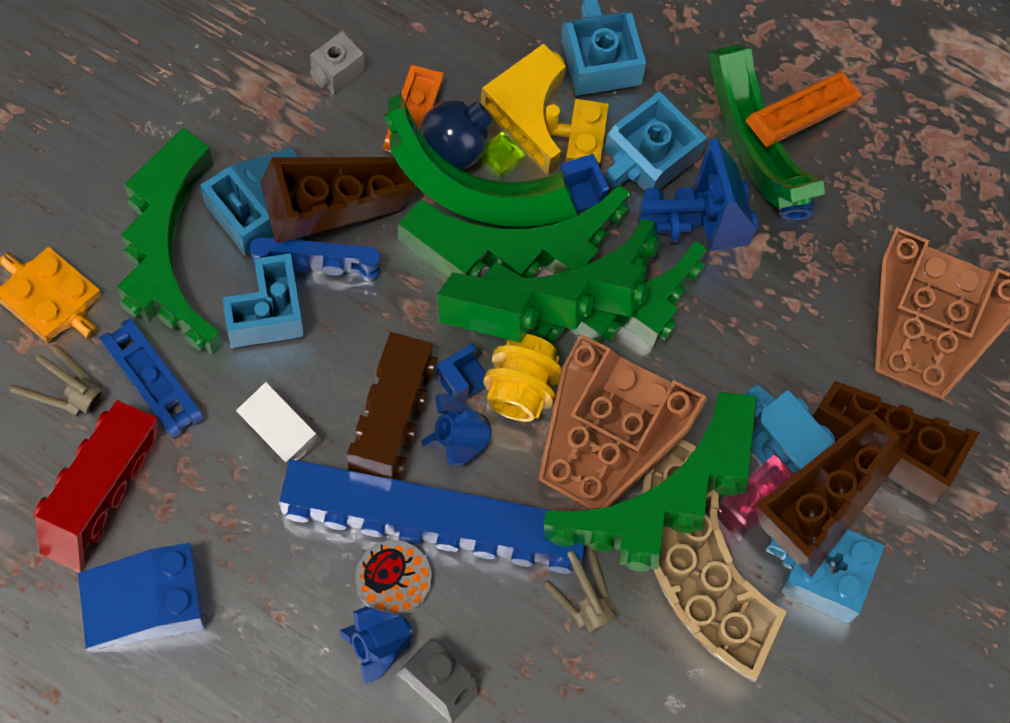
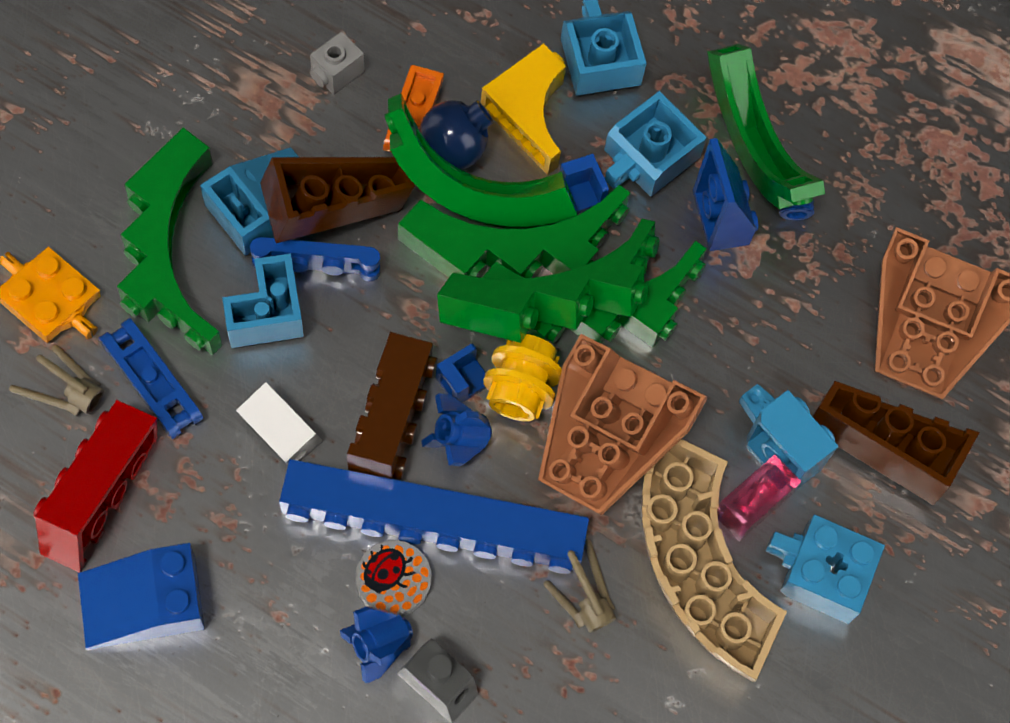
(502, 156): clear neon green tile -> none
(585, 130): yellow plate -> none
(672, 215): blue hips -> none
(678, 502): green arch -> none
(803, 108): orange tile -> none
(828, 494): reddish brown wedge -> none

